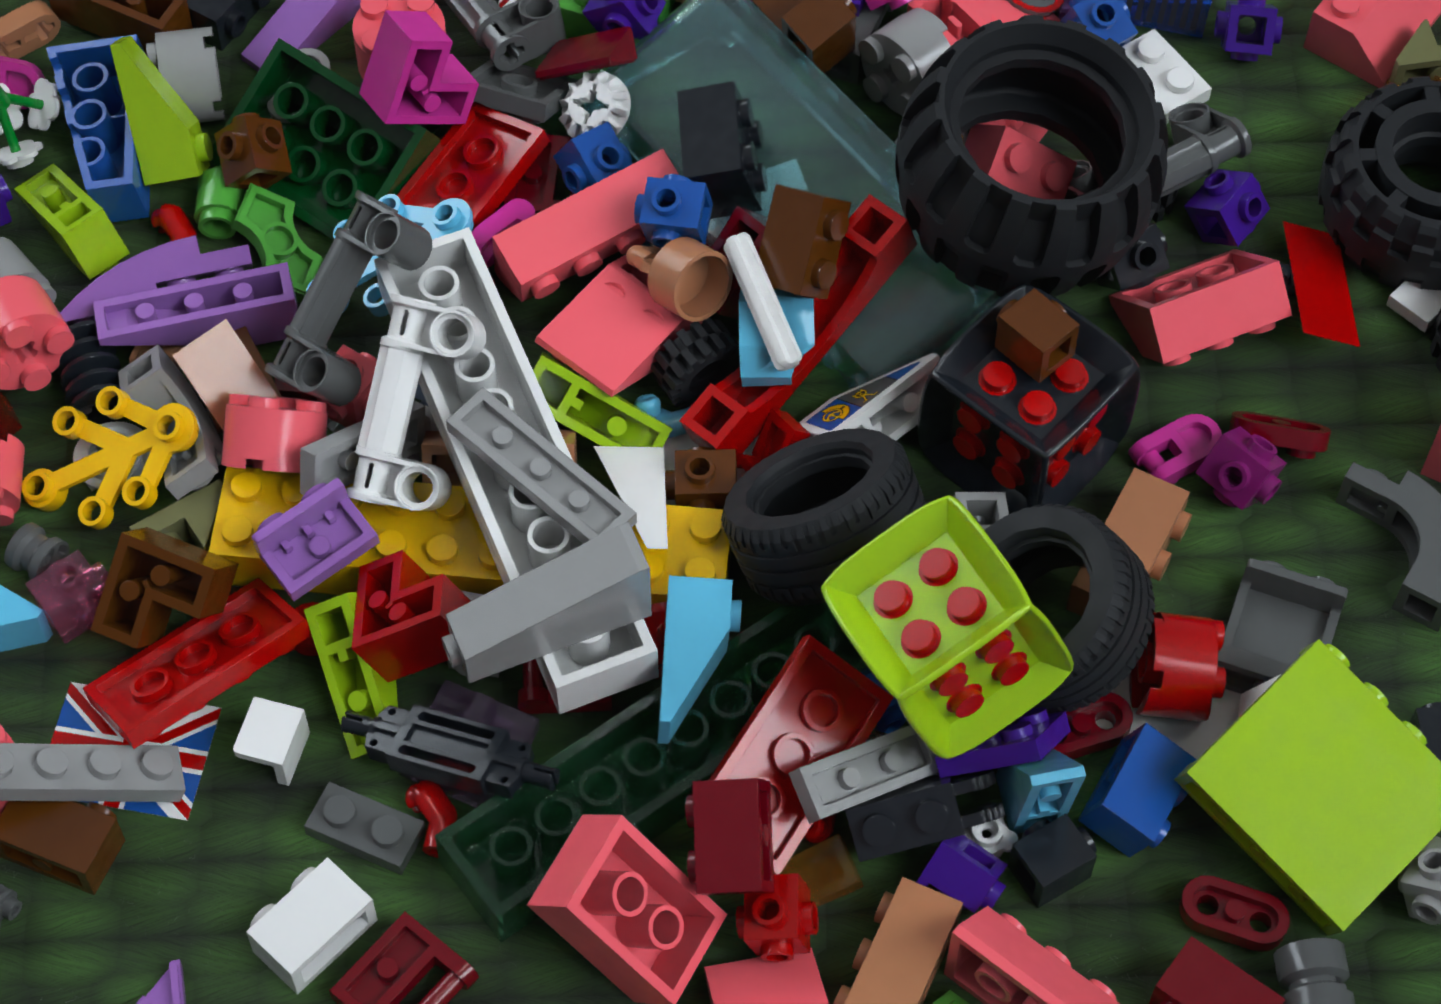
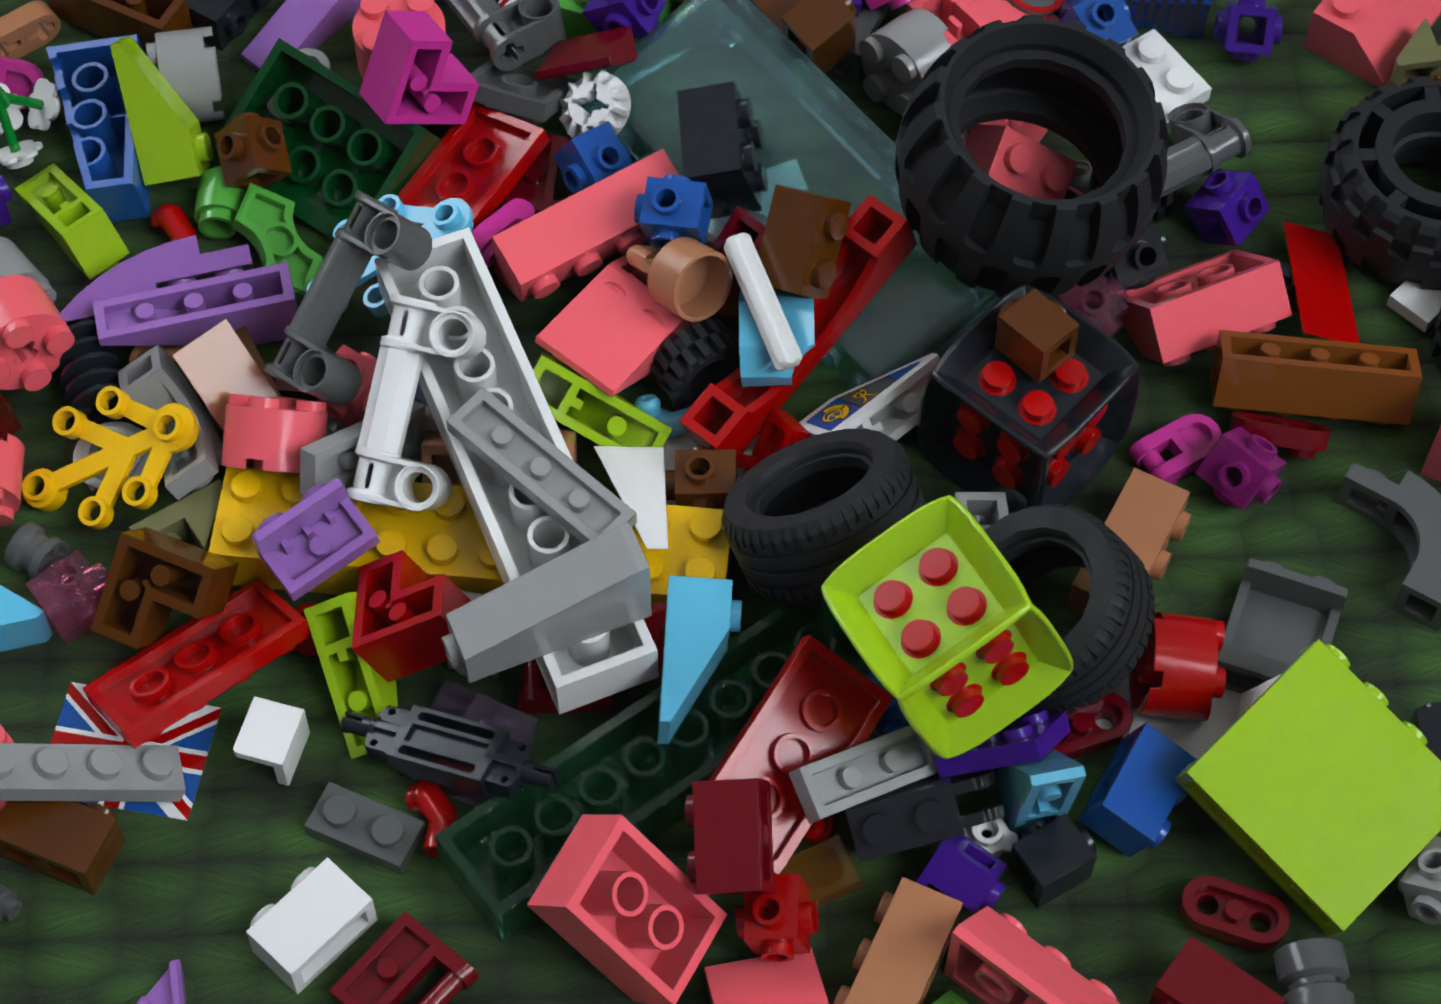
(1103, 294): none -> clear pink brick
(1315, 377): none -> dark orange brick

